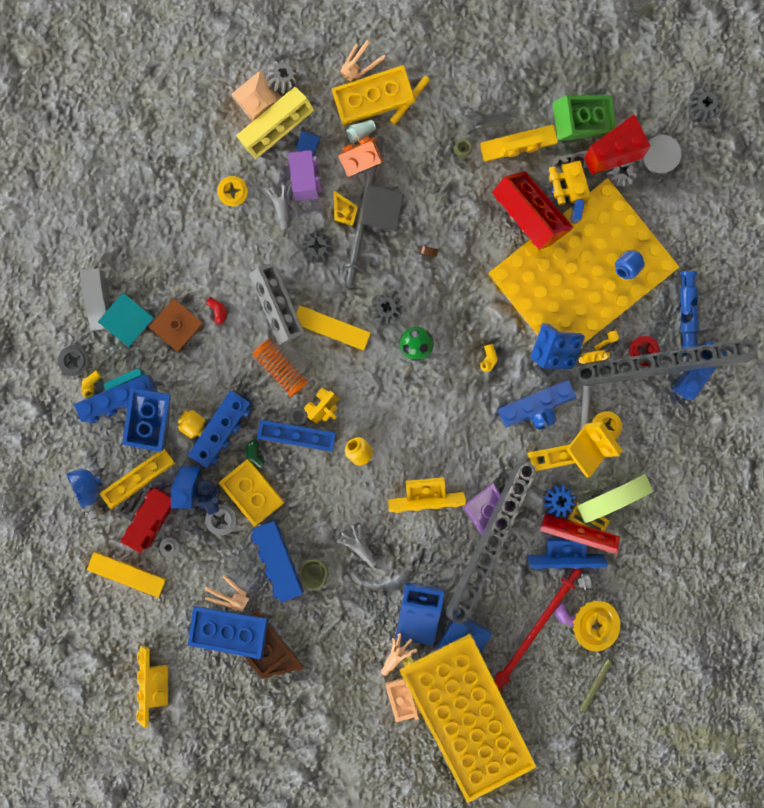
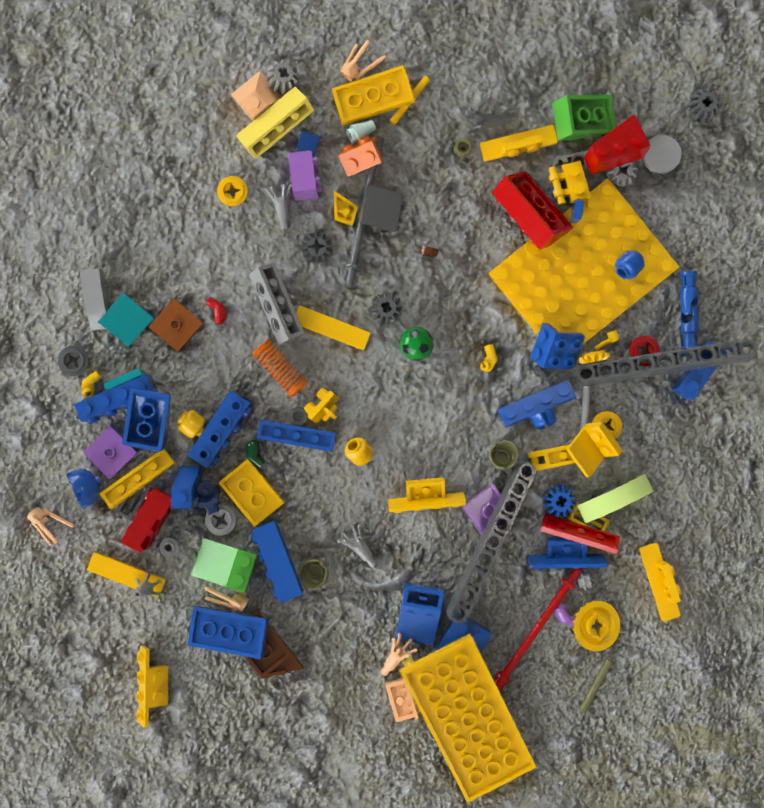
(39, 518): none -> light nougat plant
(109, 453): none -> medium lavender plate
(145, 588): none -> light grey piece
(224, 565): none -> slope
(504, 455): none -> olive hair
(662, 582): none -> yellow bracket

